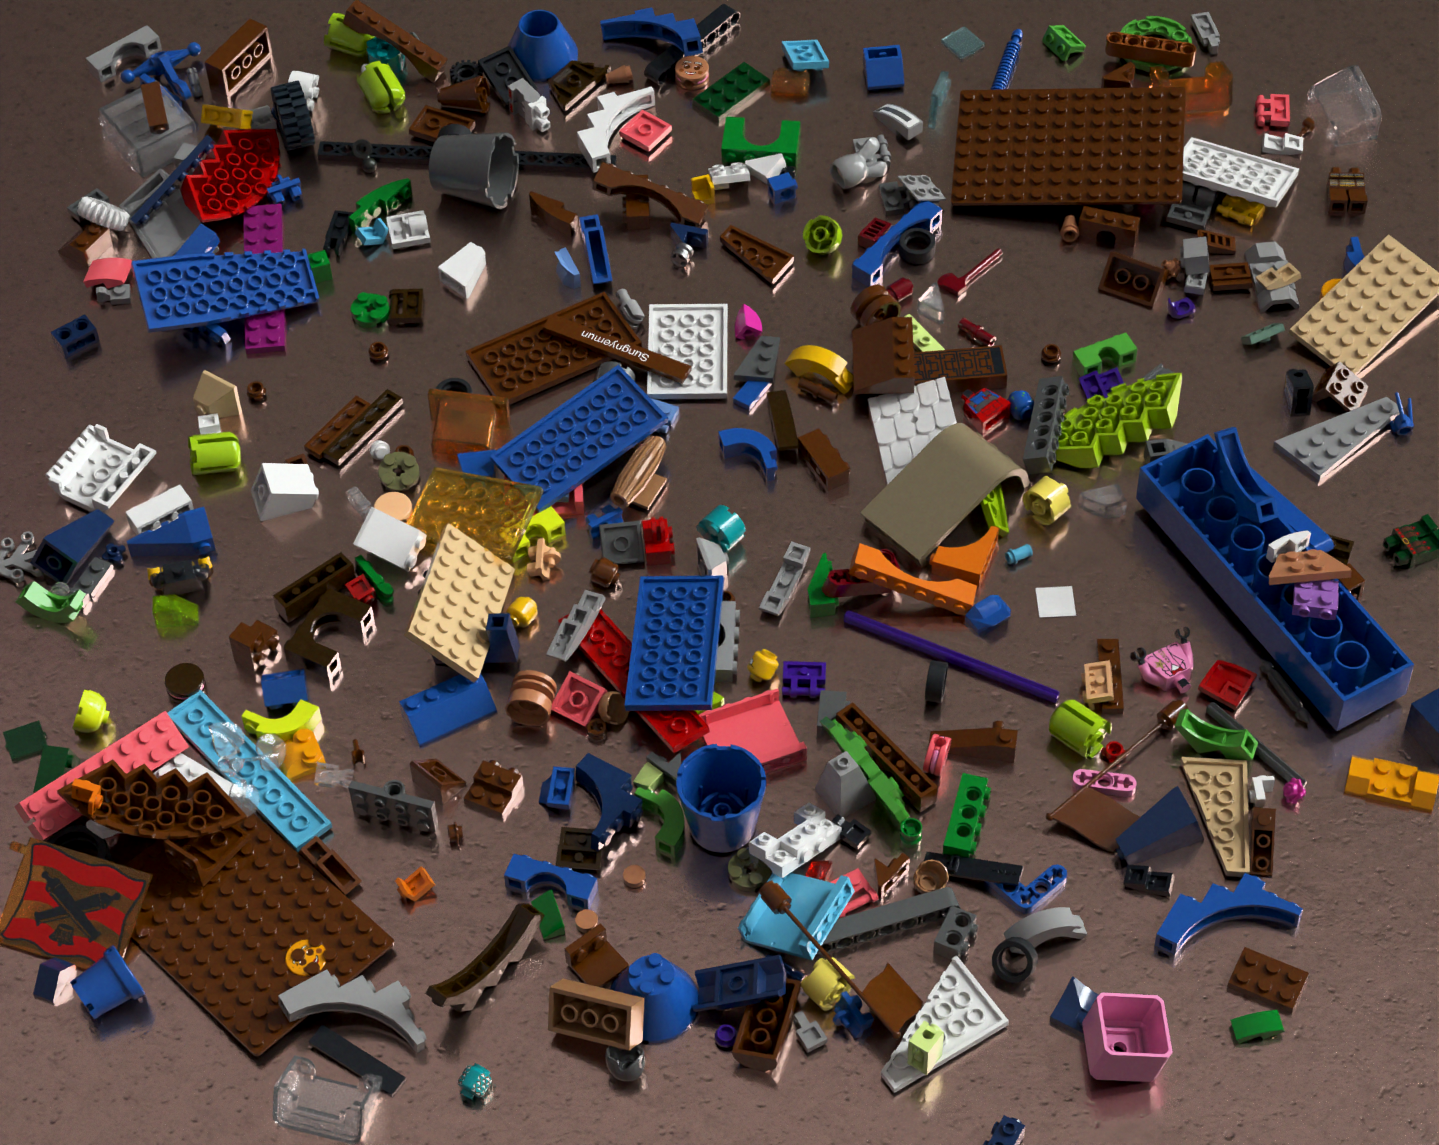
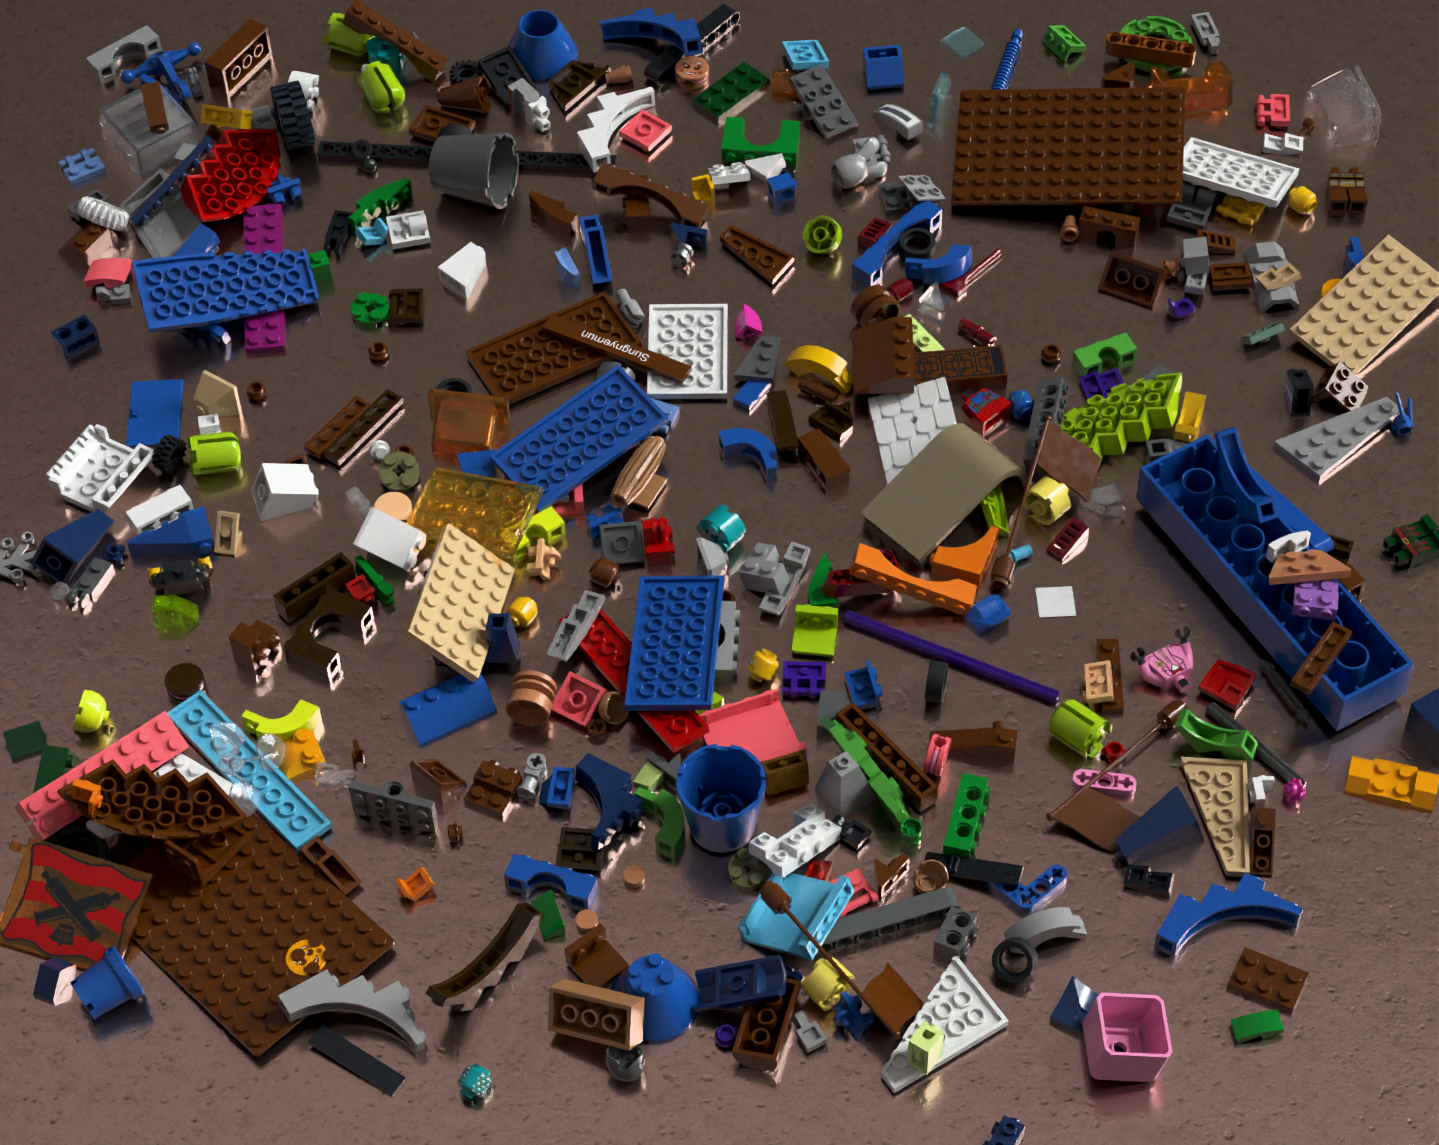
(49, 605): bright green arch -> none
(84, 170): none -> medium blue plate
(155, 410): none -> blue container
(169, 454): none -> black tyre
(227, 533): none -> tan slope
(284, 688): blue slope -> none
(322, 1104): clear windscreen -> none
(533, 775): none -> light grey connector
(764, 570): none -> light grey brick
(785, 772): none -> pearl gold brick
(815, 630): none -> lime bracket
(823, 102): none -> dark grey plate
(833, 419): none -> dark brown slope
(863, 687): none -> blue bracket
(942, 269): none -> blue arch
(1065, 462): none -> reddish brown flag
(1076, 529): none -> dark red slope
(1190, 417): none -> yellow arch
(1302, 200): none -> yellow head
(1321, 658): none -> reddish brown plate

